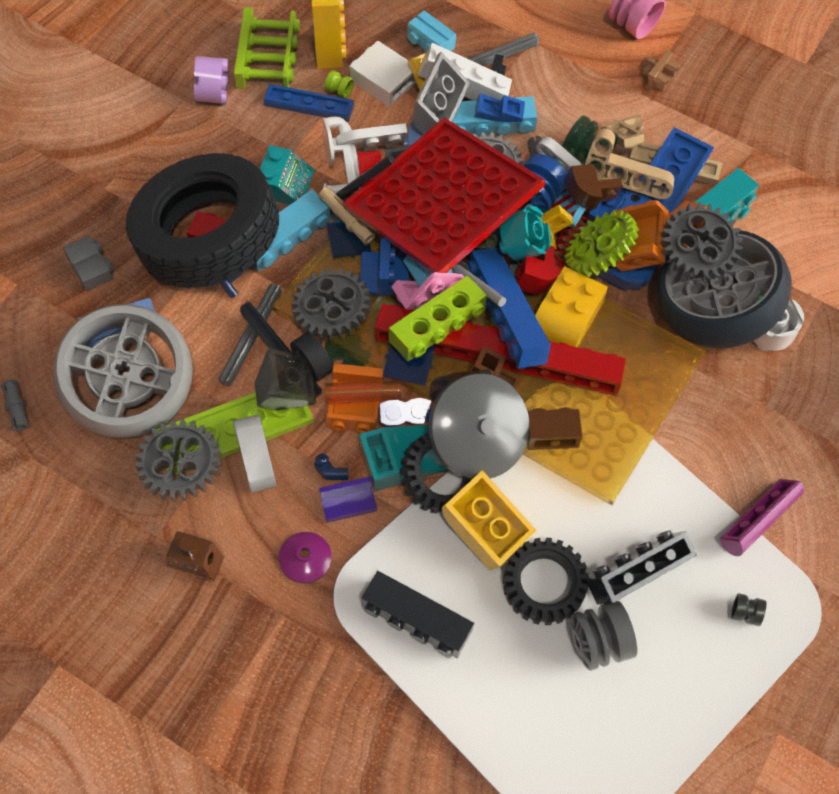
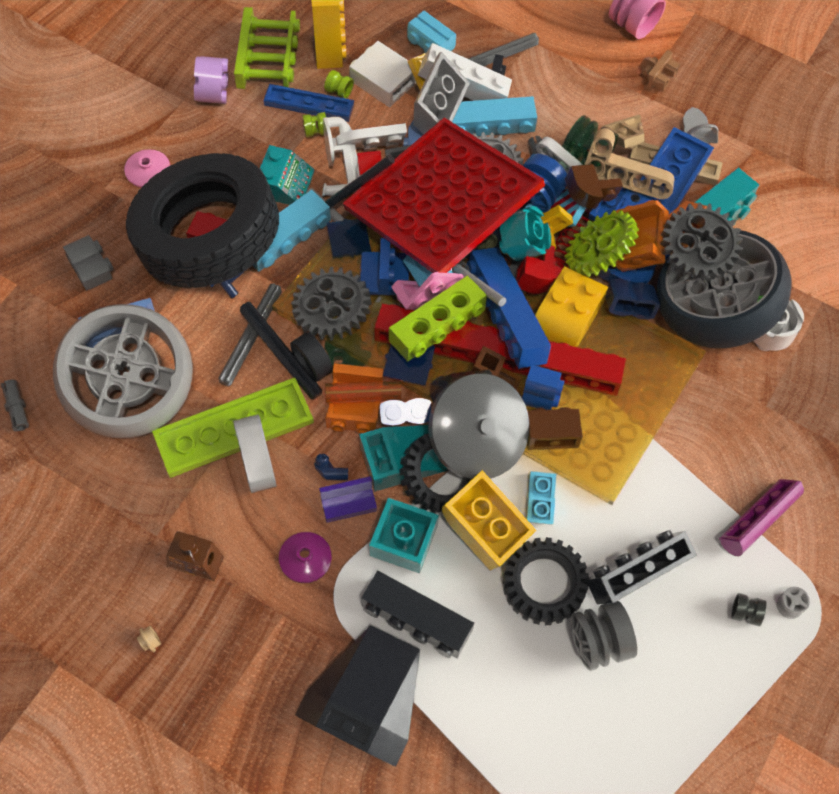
(138, 172): none -> bright pink dish
(148, 639): none -> tan plate
(154, 459): dark grey gear -> none
(284, 381): clear smoke slope -> none
(310, 124): none -> lime wheel
(352, 224): tan pin -> none
(367, 695): none -> black wedge
(403, 535): none -> teal brick
(503, 110): blue slope -> none
(541, 498): none -> medium azure slope
(542, 388): none -> blue brick
(632, 299): none -> dark blue brick
(697, 125): none -> light grey piece
(799, 602): none -> light grey wheel

